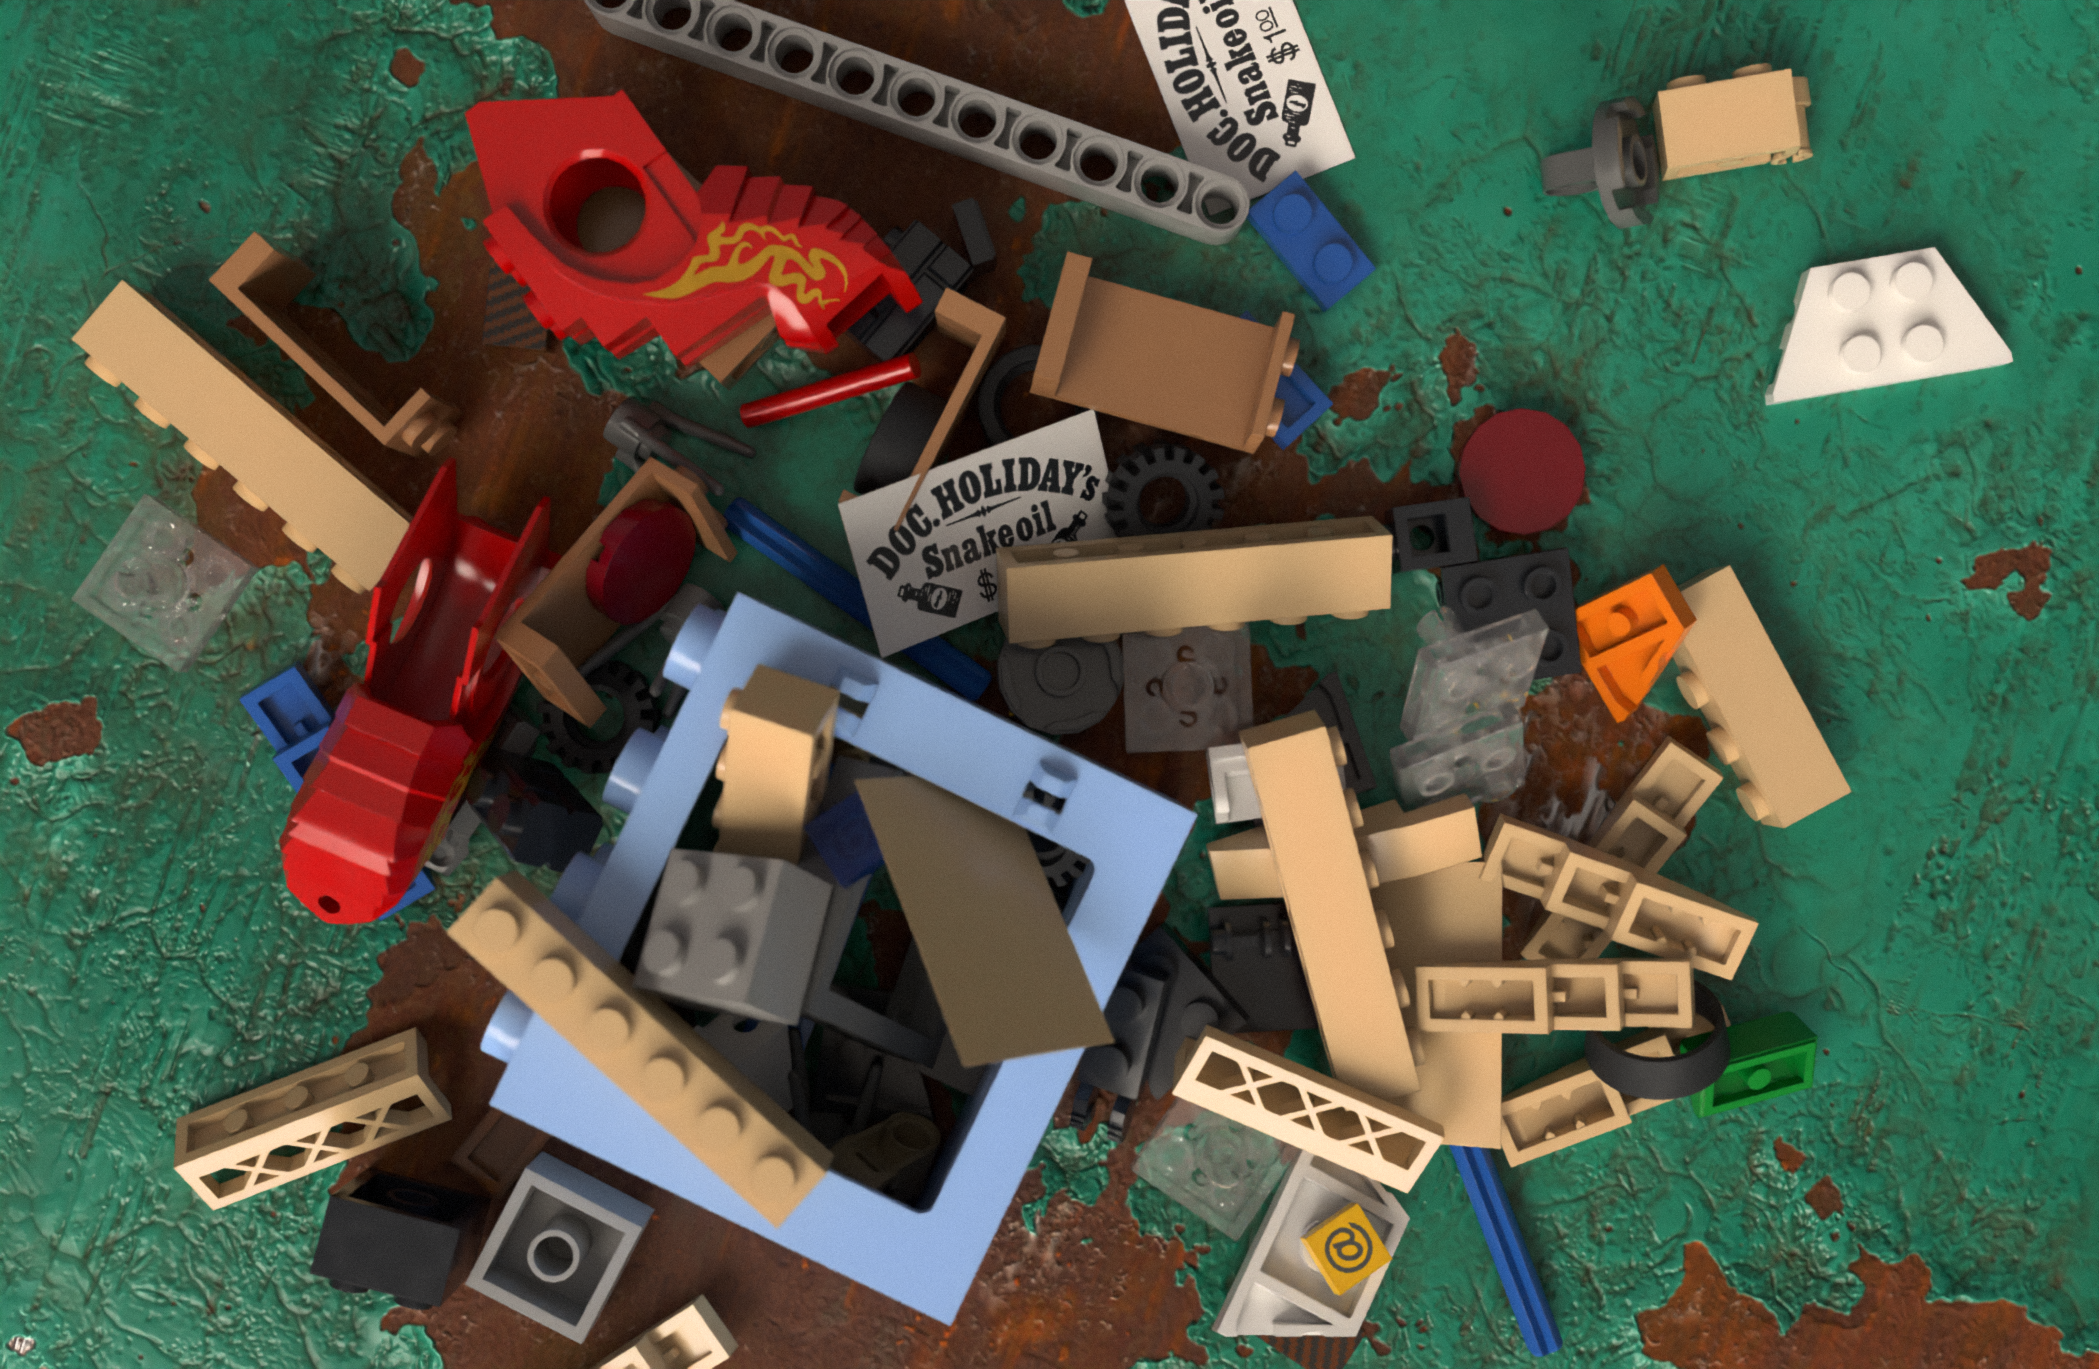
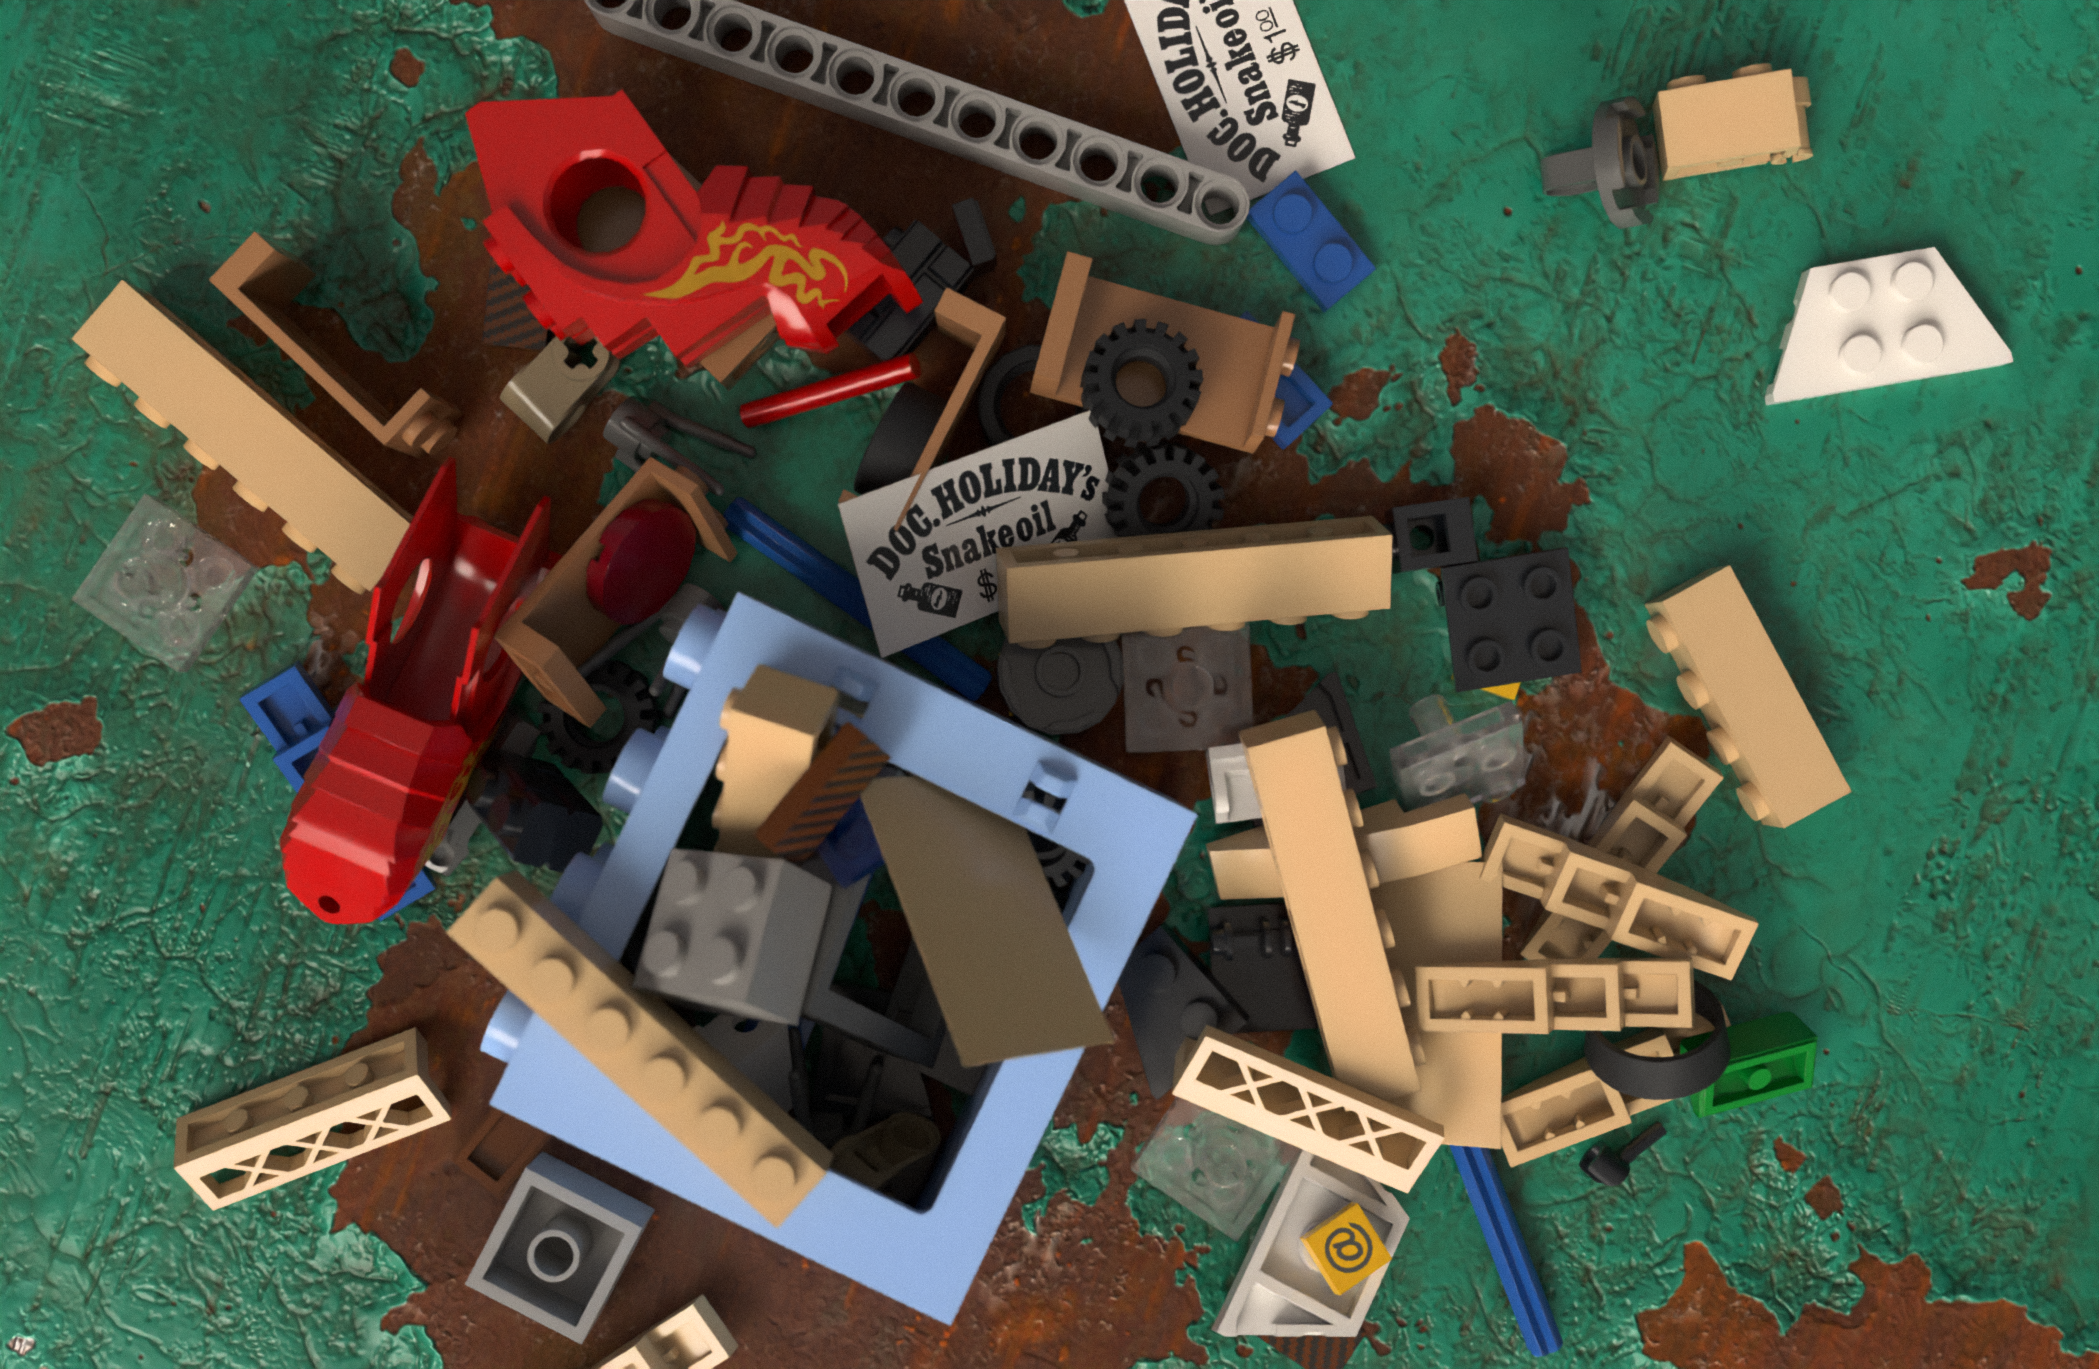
(400, 1238): black brick -> none
(557, 387): none -> dark tan piece
(822, 795): none -> reddish brown tile
(1122, 1066): black hinge -> none
(1148, 346): none -> black tyre
(1470, 670): clear plate -> none
(1521, 471): dark red tile -> none
(1612, 1168): none -> black hand
(1631, 637): orange wing -> none

